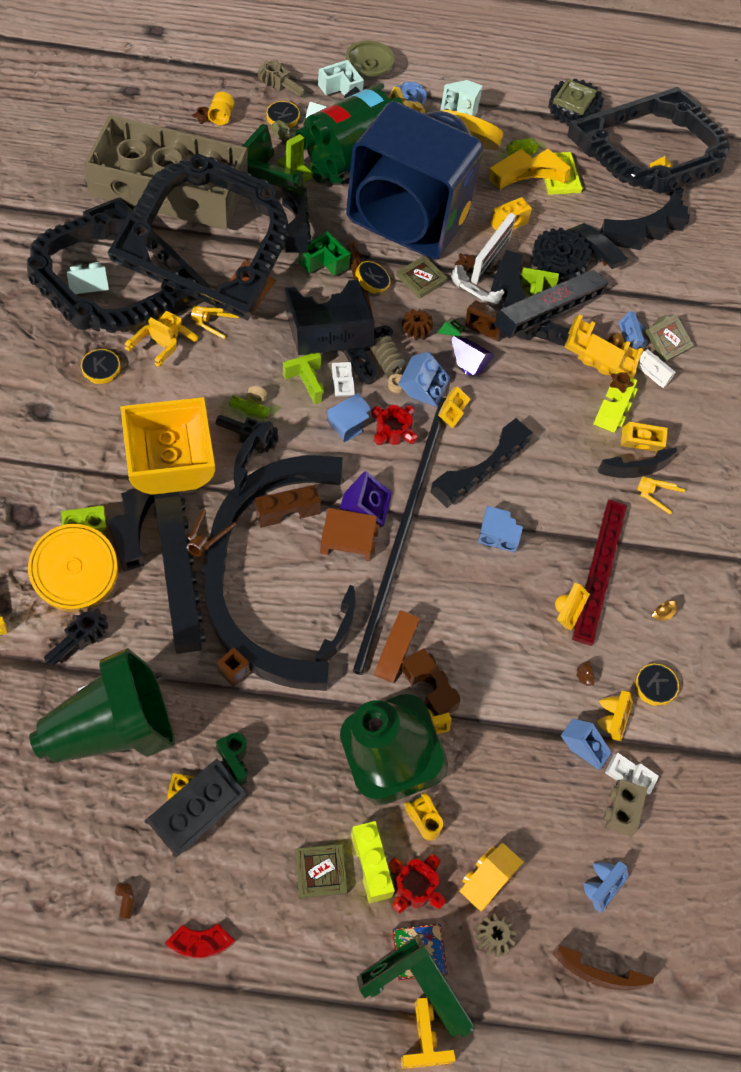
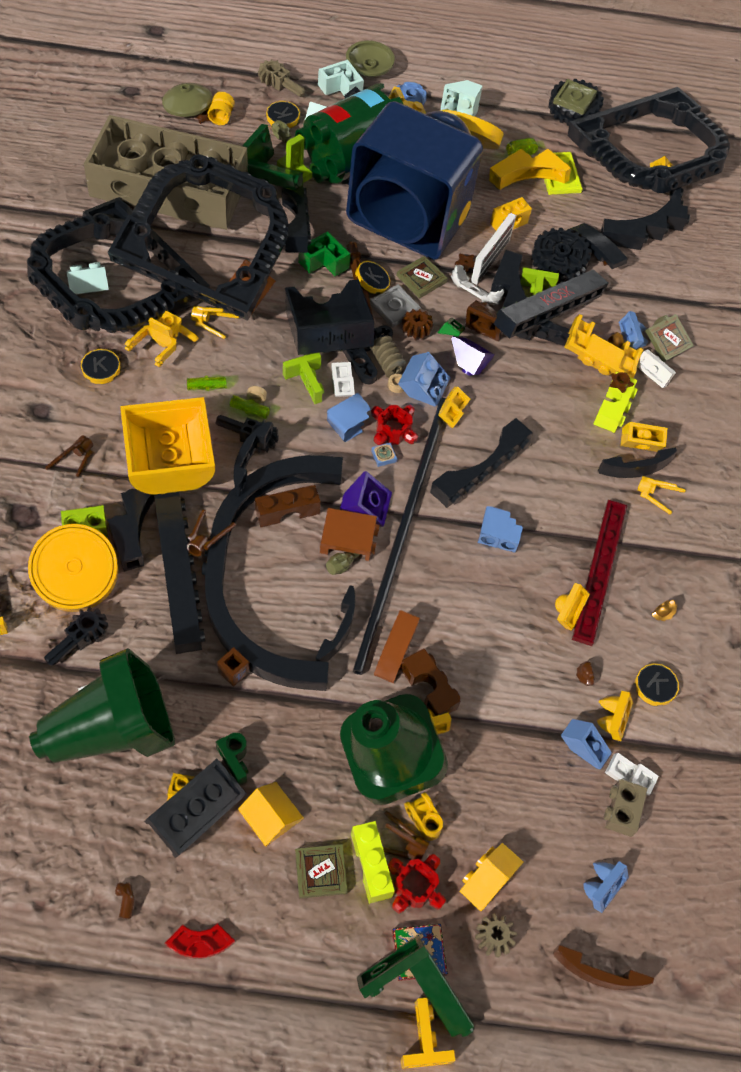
(80, 447): none -> reddish brown plant
(187, 99): none -> olive dish
(206, 383): none -> clear neon green pin
(270, 812): none -> yellow slope
(340, 562): none -> olive piece
(384, 454): none -> tile
(393, 305): none -> light grey tile
(416, 844): none -> reddish brown plant

